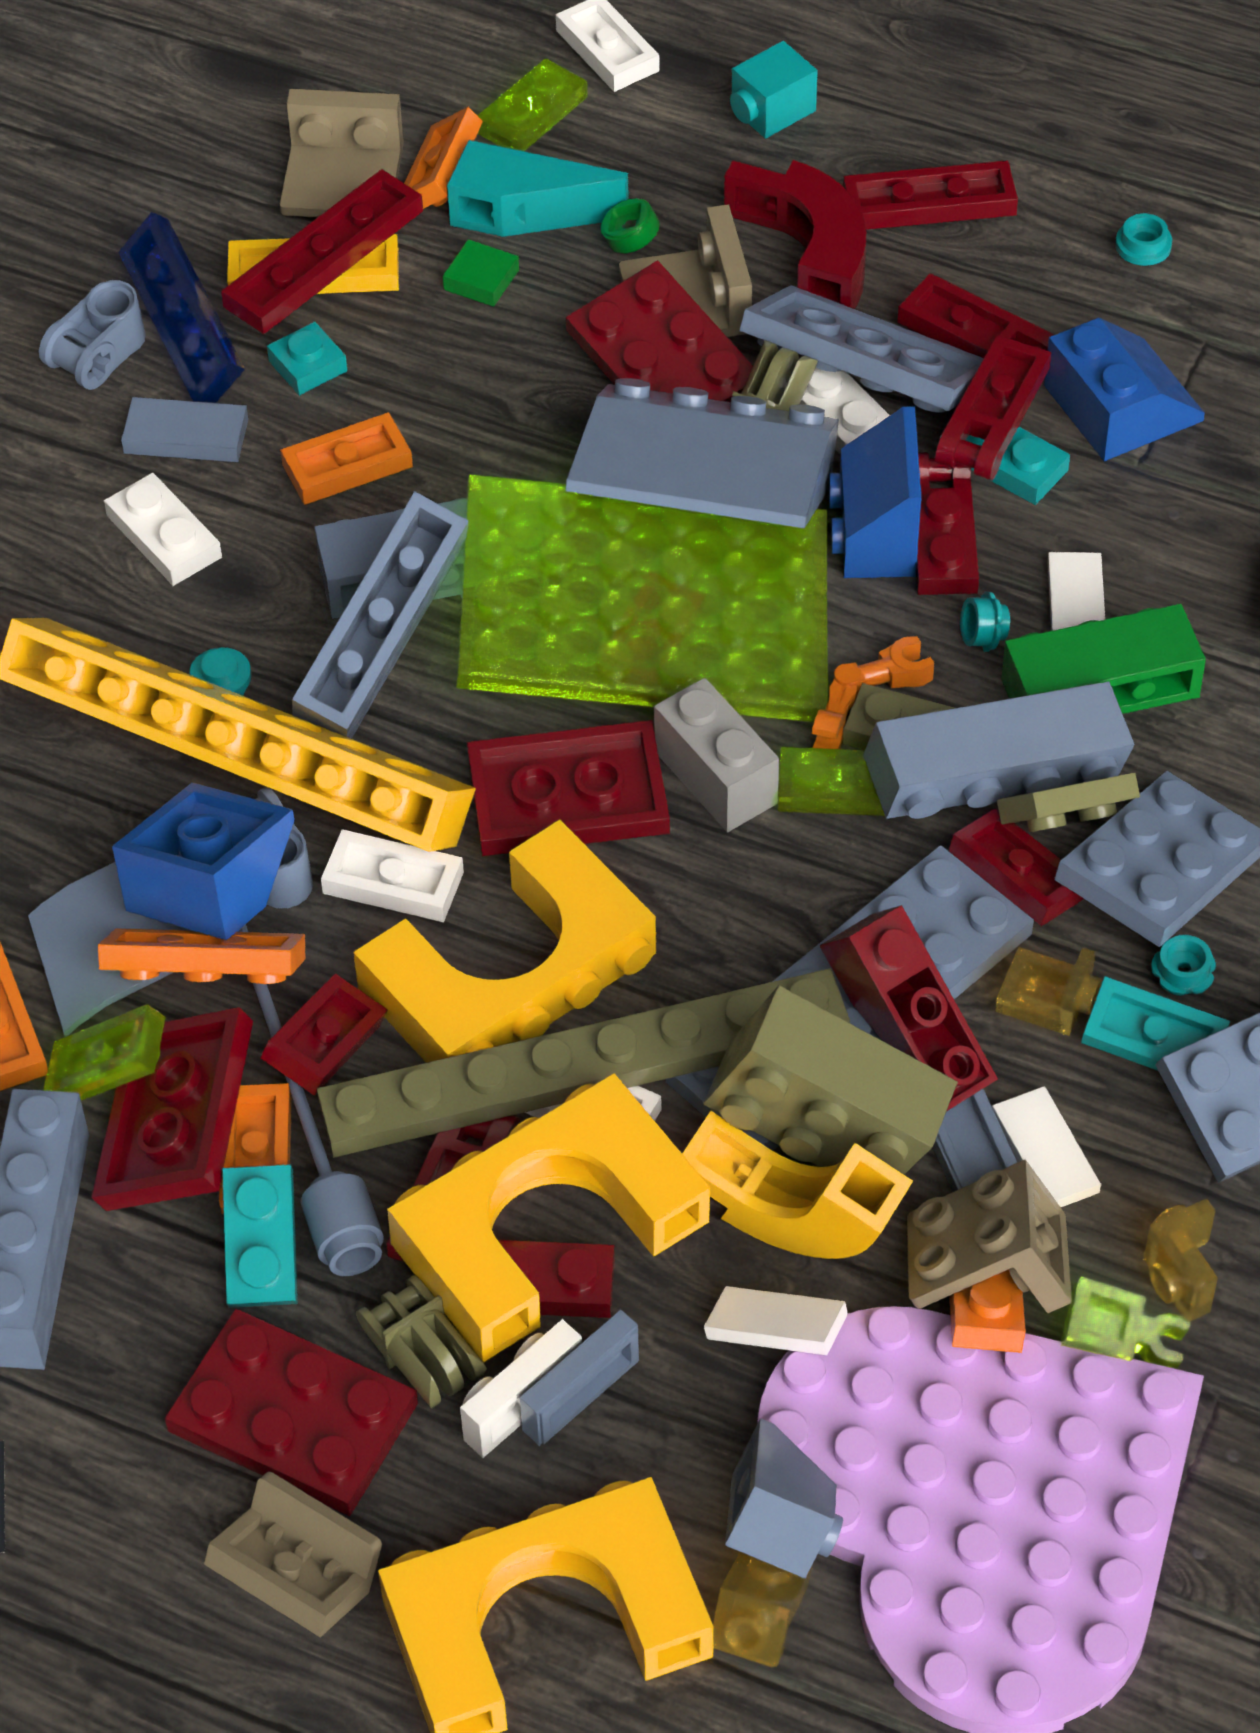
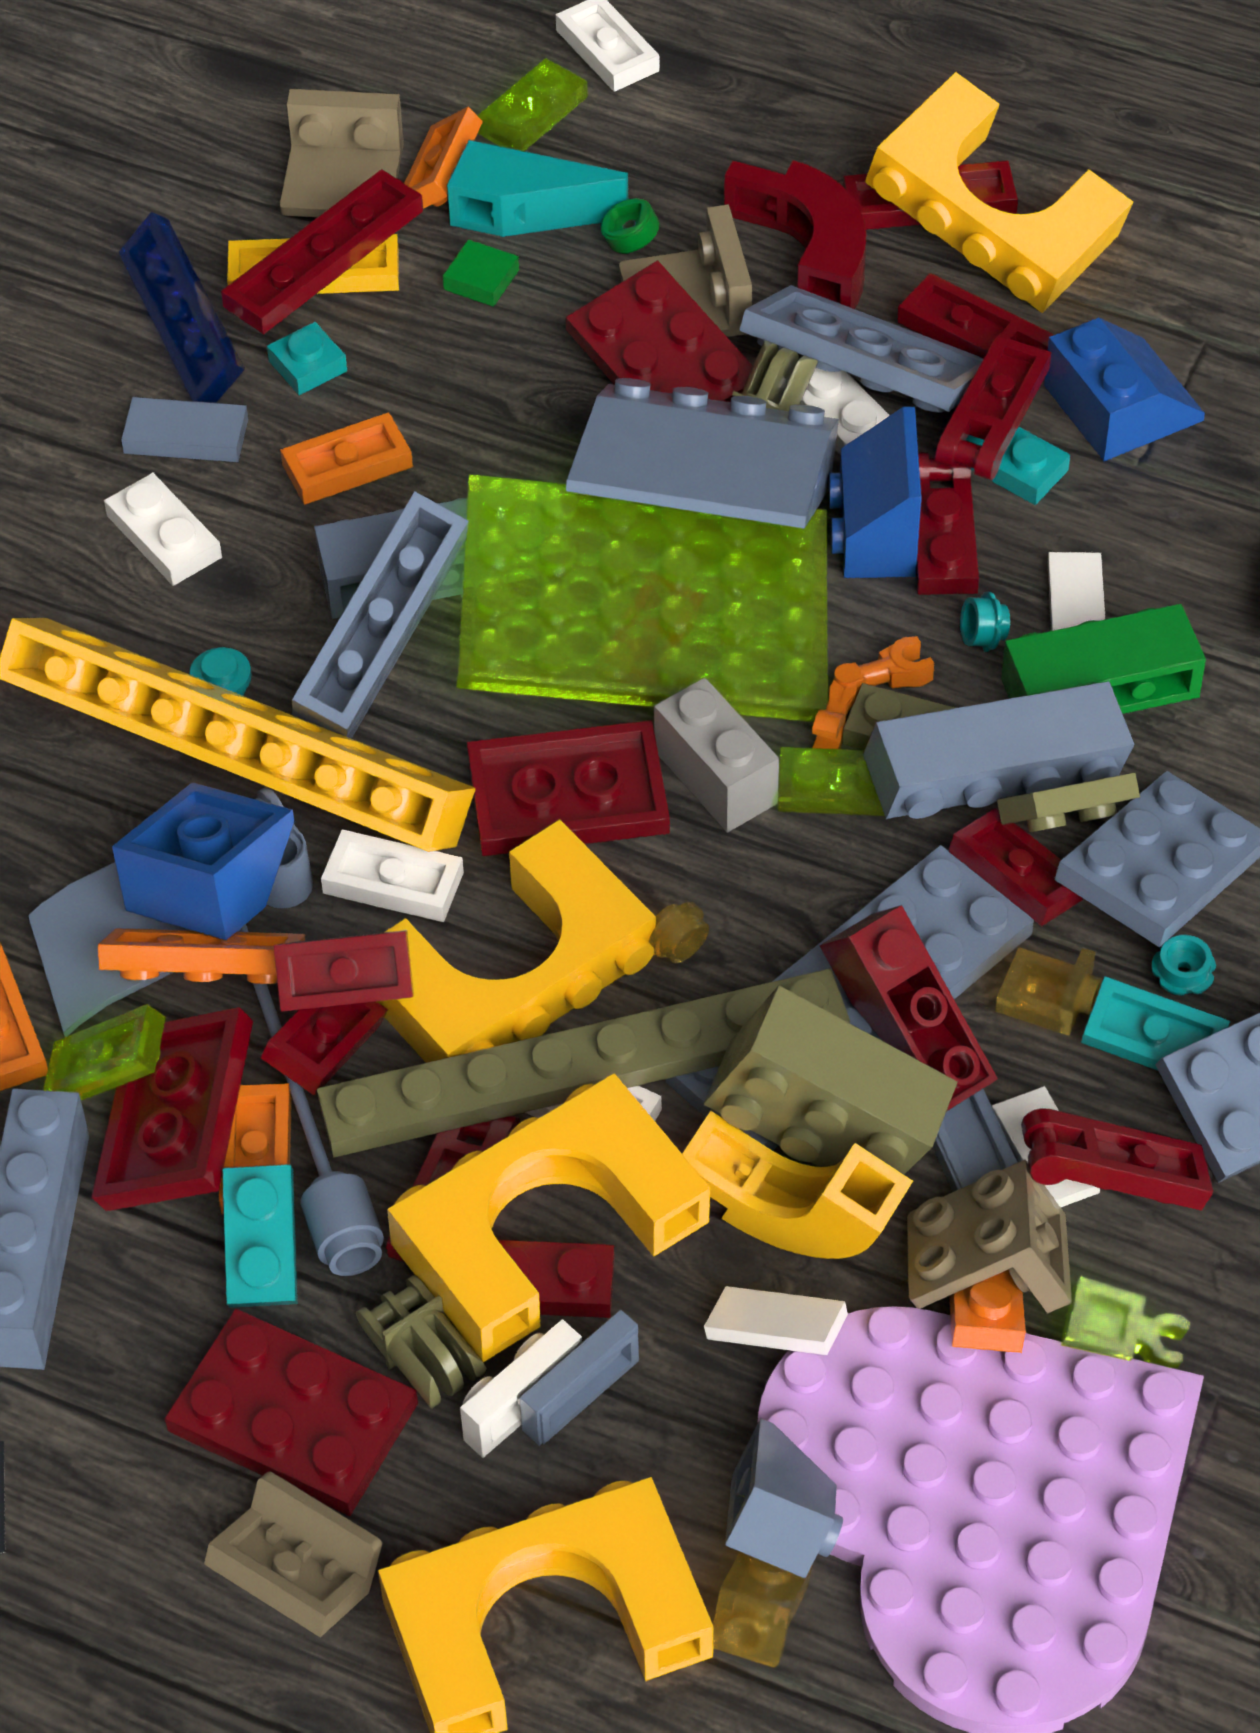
(98, 332): sand blue piece -> none
(344, 970): none -> dark red plate
(679, 932): none -> clear yellow plate
(774, 89): teal brick -> none
(1027, 253): none -> yellow arch
(1115, 1158): none -> dark red plate
(1144, 240): teal plate -> none
(1176, 1264): clear yellow bracket -> none

